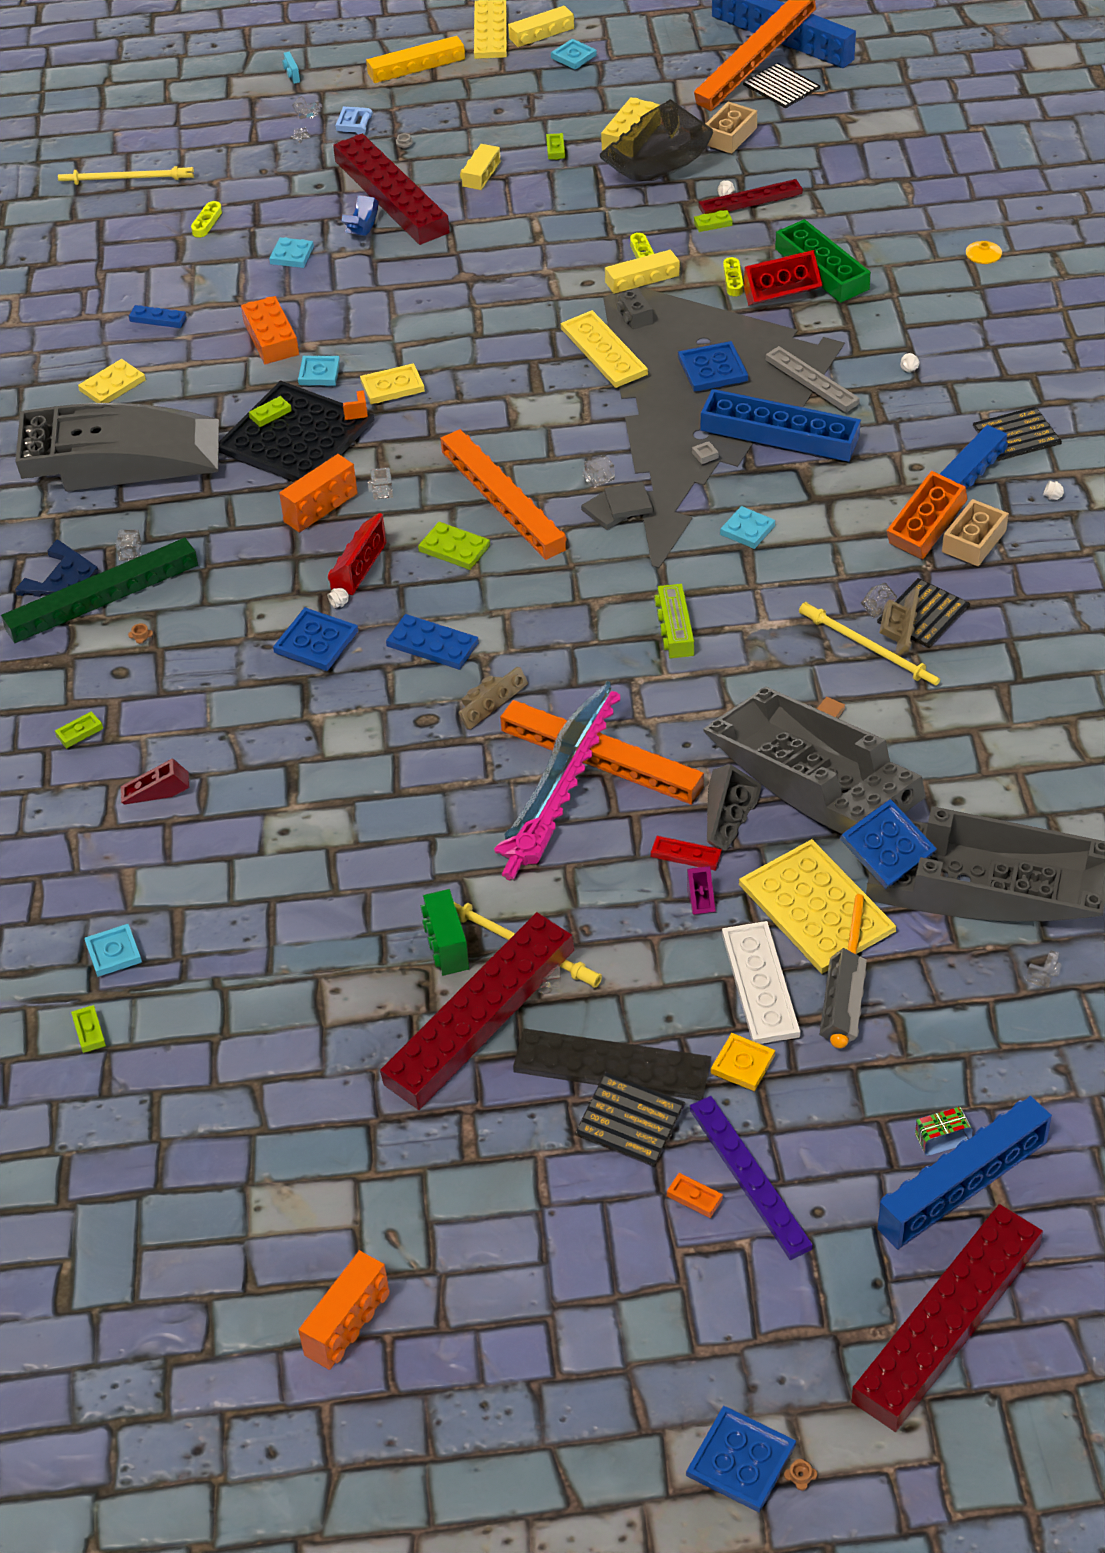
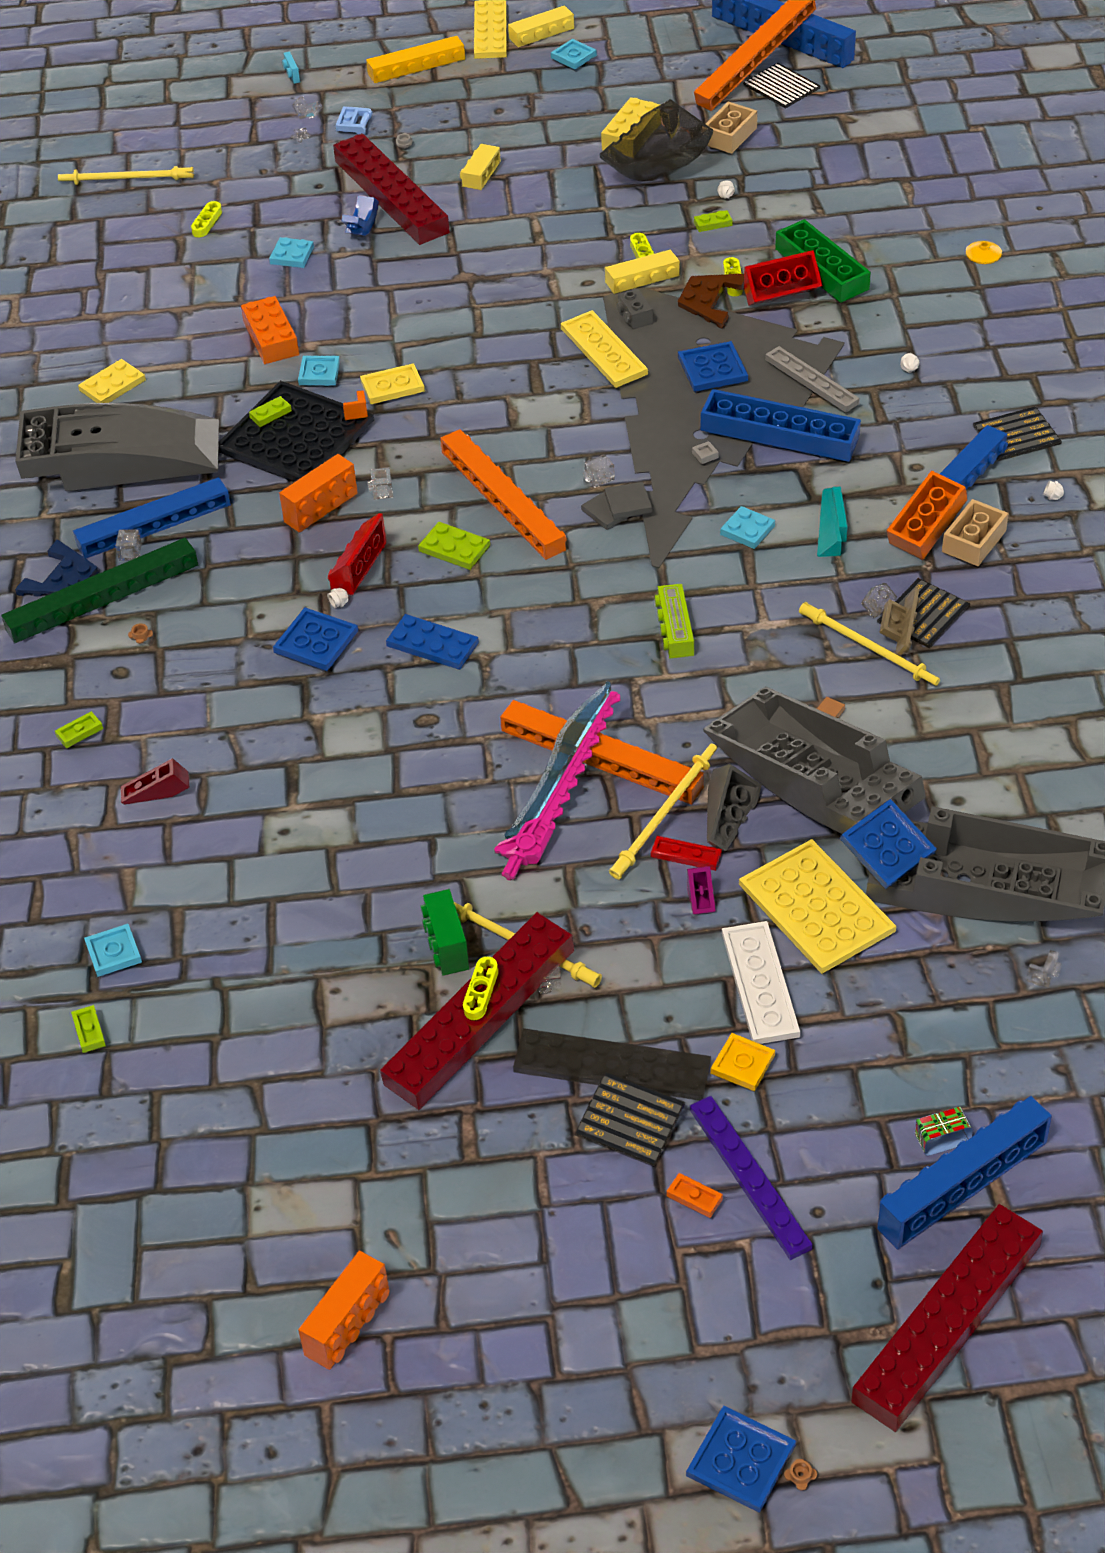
(153, 516): none -> blue brick
(157, 316): blue plate -> none
(481, 997): none -> neon yellow beam
(490, 695): dark tan bracket -> none
(555, 146): lime plate -> none
(627, 857): none -> light yellow bar
(703, 293): none -> reddish brown wing
(751, 197): dark red plate -> none
(832, 523): none -> teal wedge
(845, 988): piece -> none

